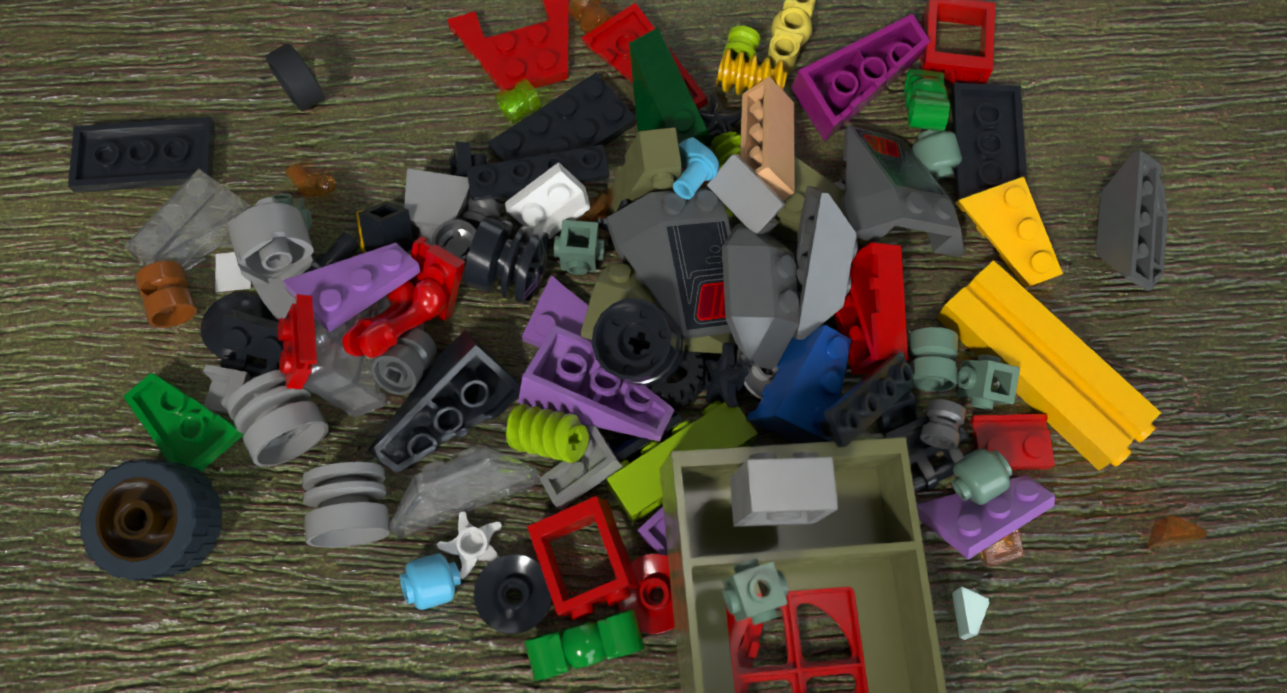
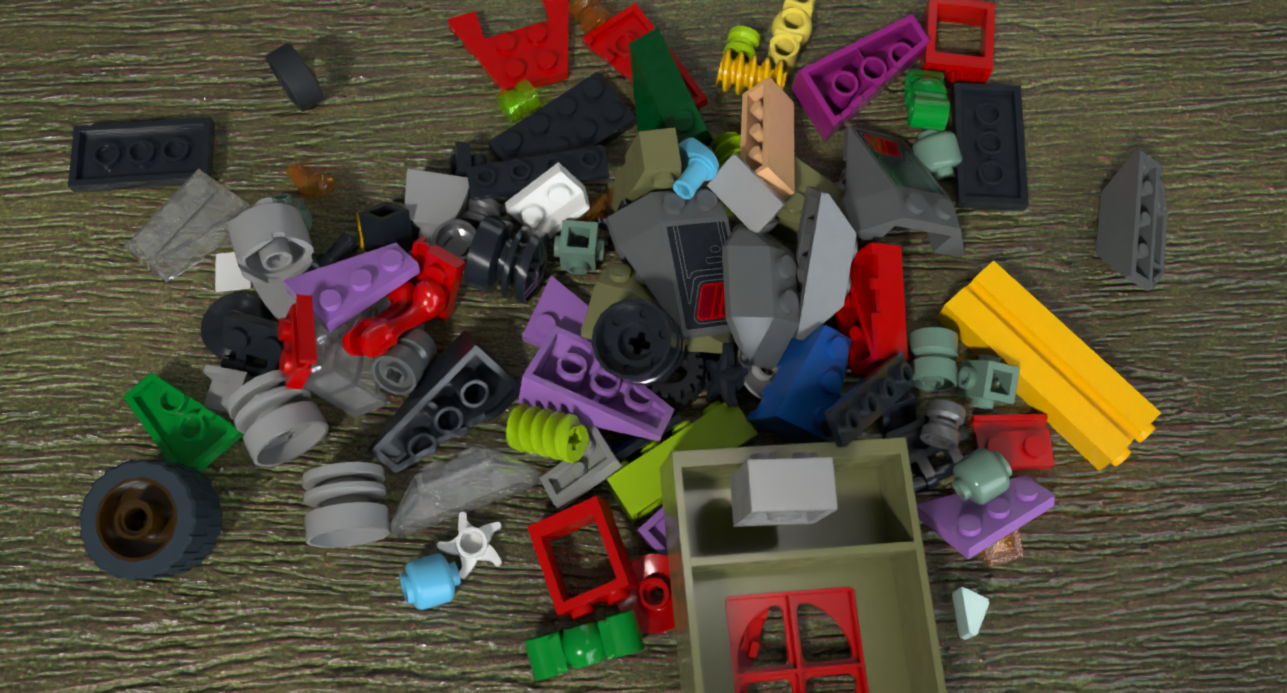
(165, 294): dark orange wheel -> none
(493, 589): black dish -> none
(719, 120): black animal -> none
(740, 593): sand green brick -> none
(1015, 229): yellow wing -> none
(1174, 531): clear orange slope -> none

